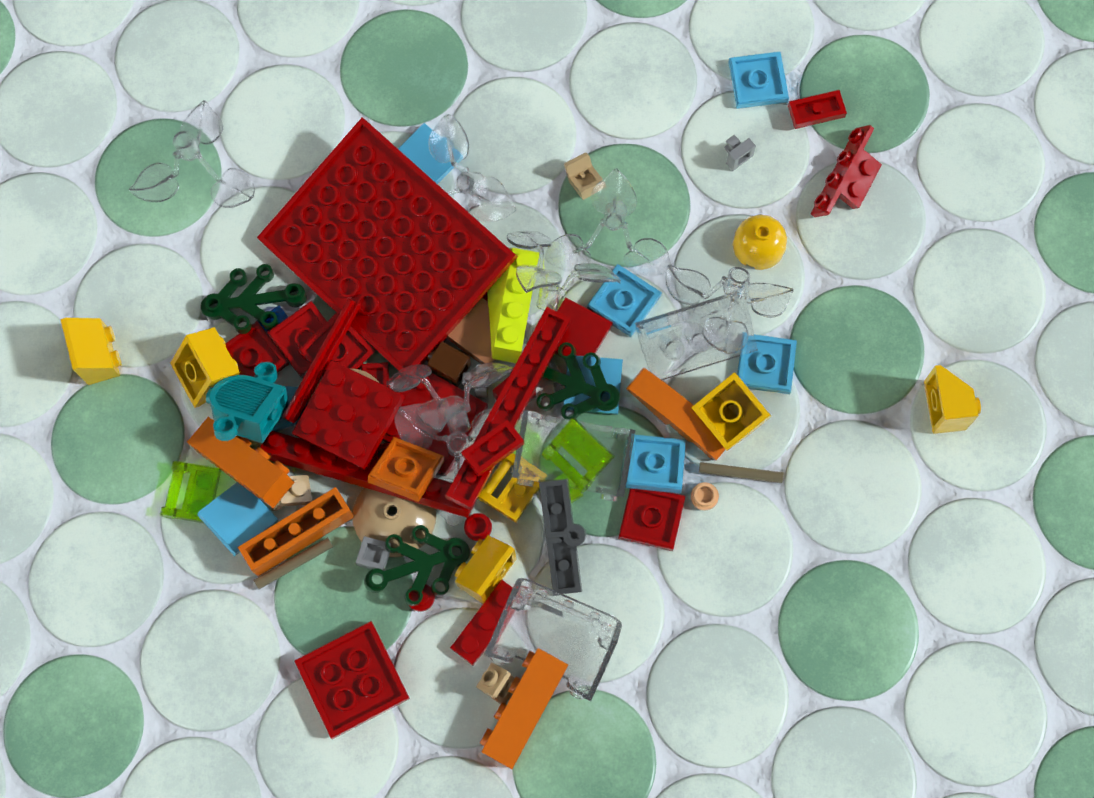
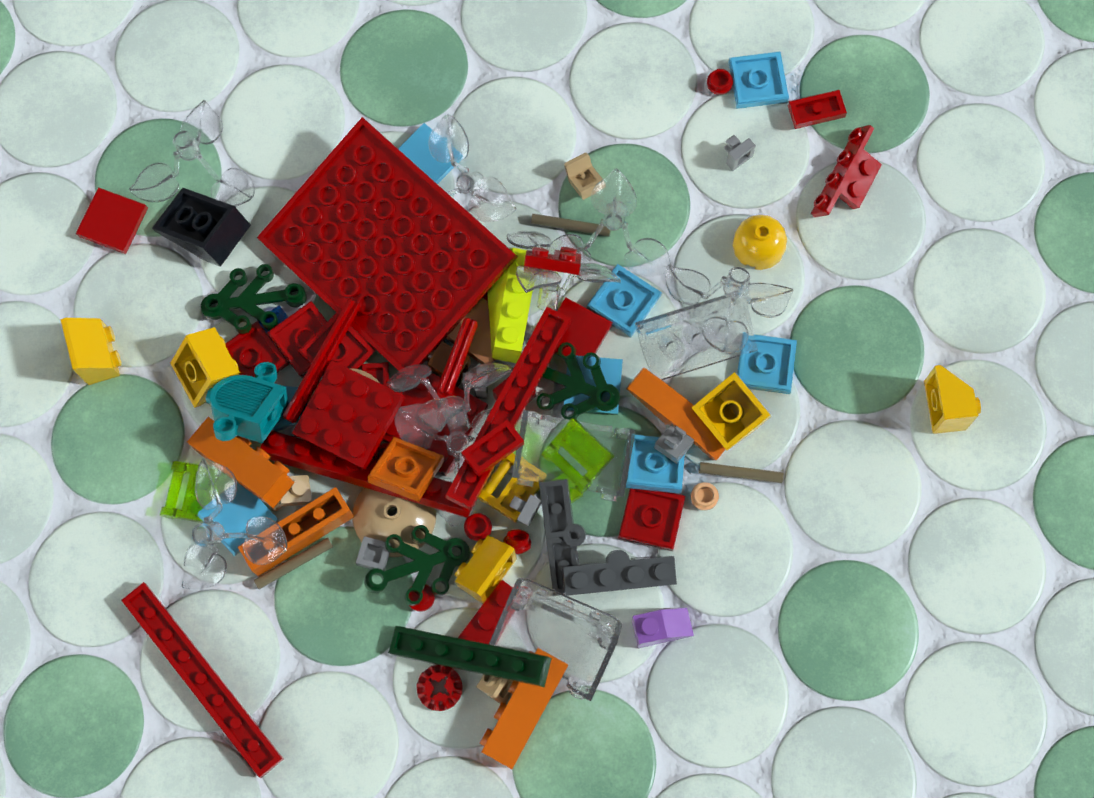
(112, 220): none -> red tile
(202, 225): none -> black slope
(202, 680): none -> red plate
(262, 544): none -> clear plant
(351, 680): red plate -> none
(440, 701): none -> red gear
(457, 357): none -> red axle
(470, 656): none -> dark green tile
(518, 540): none -> red plate
(527, 509): none -> light grey tile
(563, 260): none -> red plate
(568, 224): none -> dark tan bar
(618, 574): none -> dark grey hinge
(661, 626): none -> medium lavender slope
(674, 443): none -> light grey tile
(719, 82): none -> red plate

